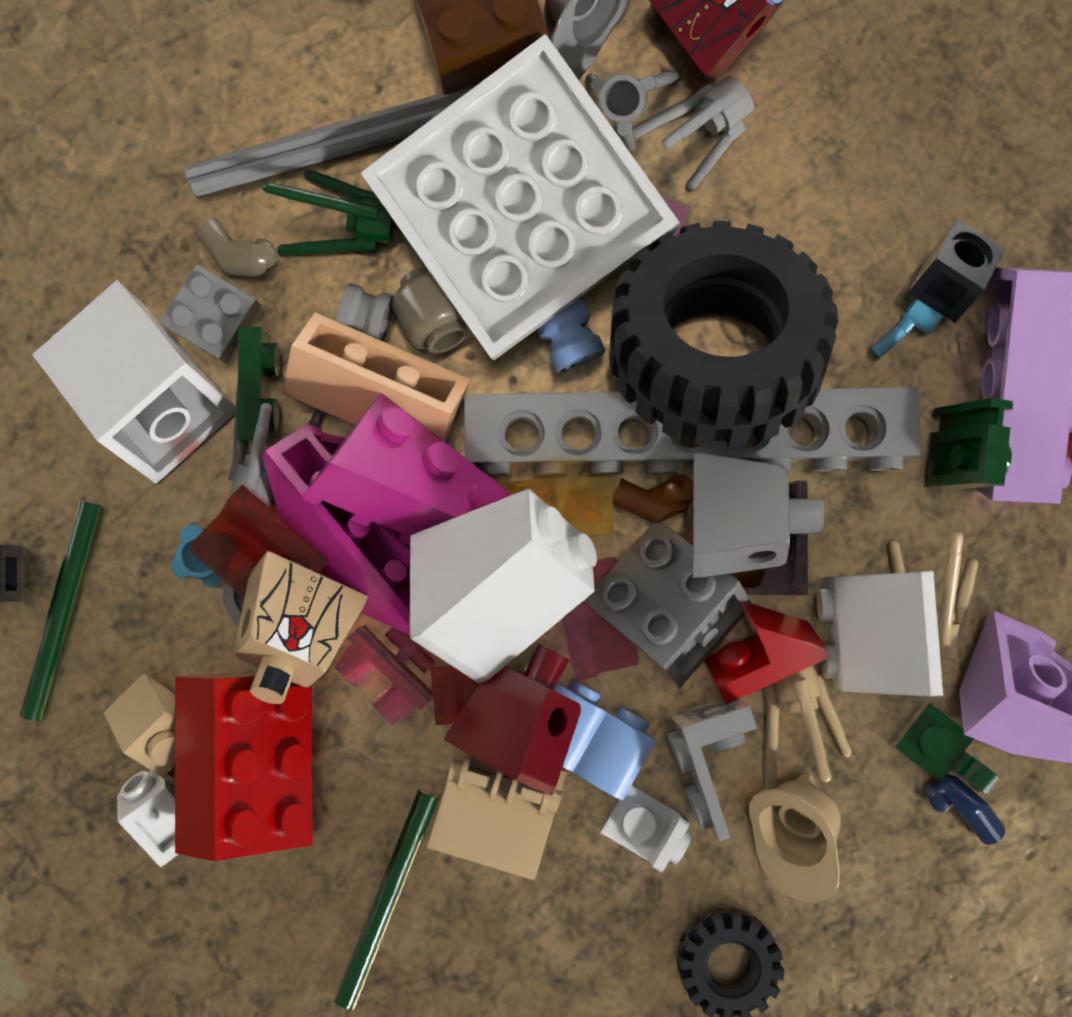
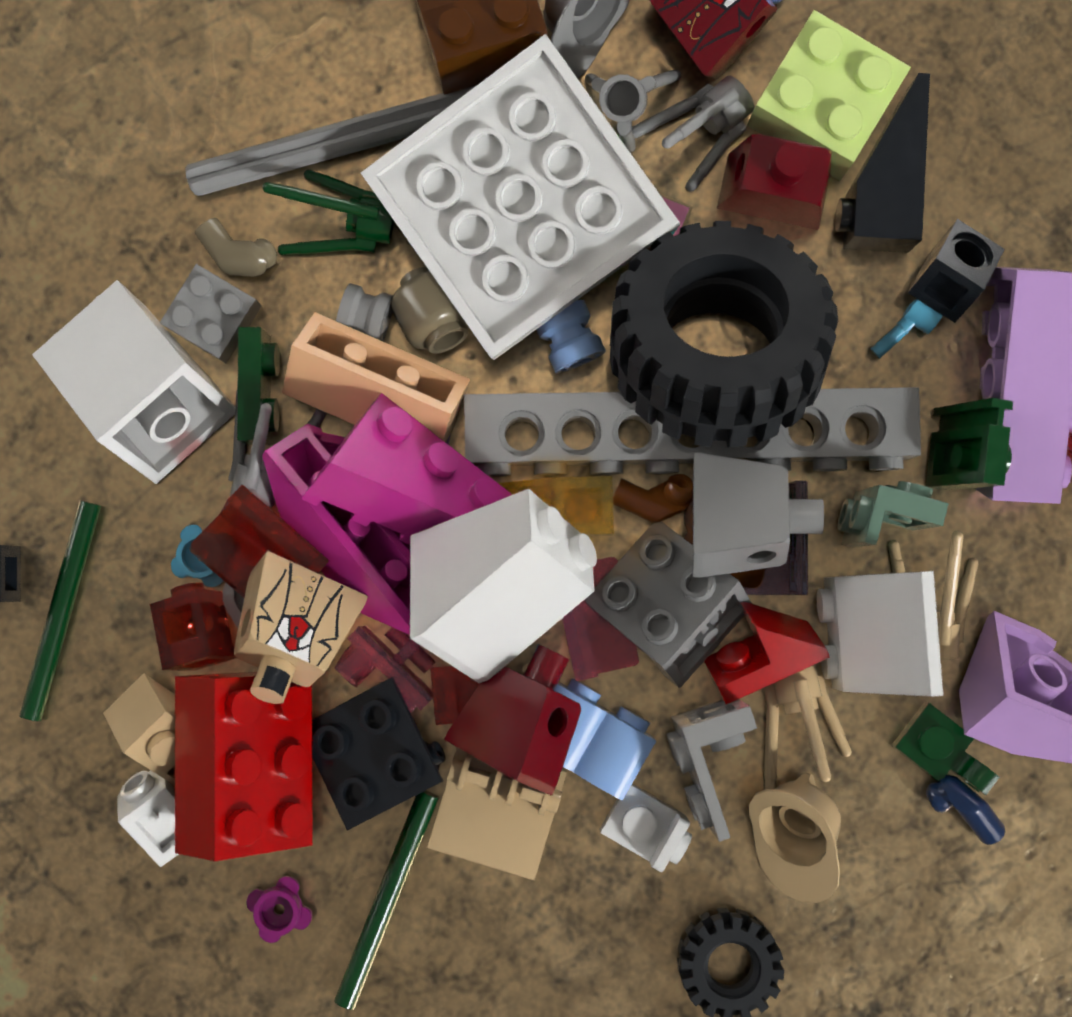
(192, 628): none -> clear red brick
(275, 925): none -> magenta plate
(373, 754): none -> black hinge
(777, 180): none -> dark red torso
(829, 91): none -> yellowish green brick
(887, 195): none -> black slope
(901, 505): none -> sand green bracket

